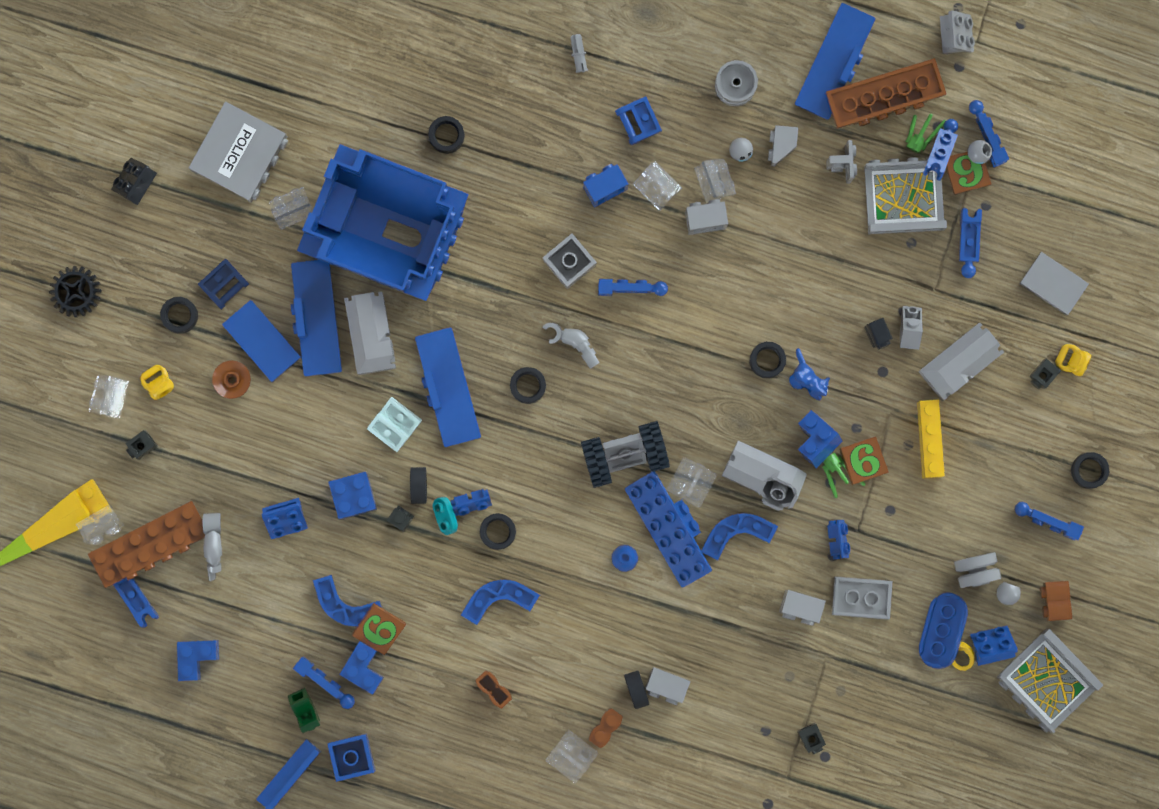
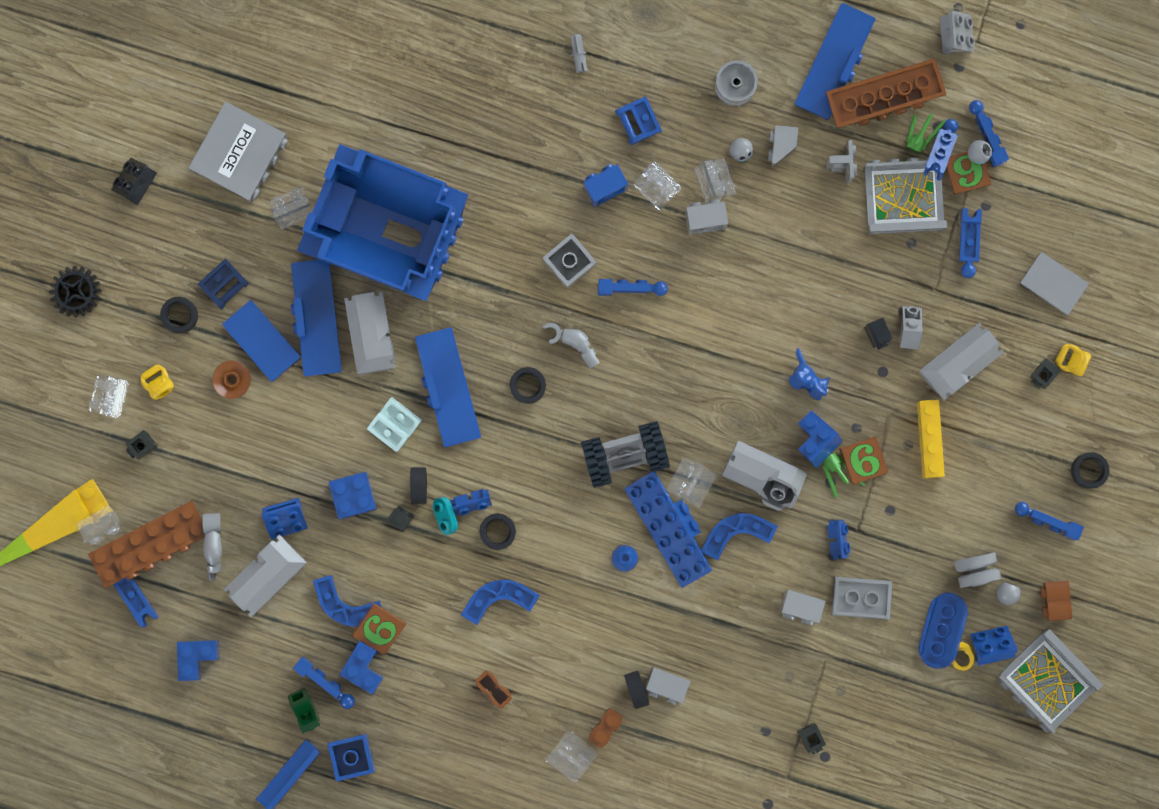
(265, 577): none -> light grey brick
(446, 120): black tyre -> none
(753, 360): black tyre -> none

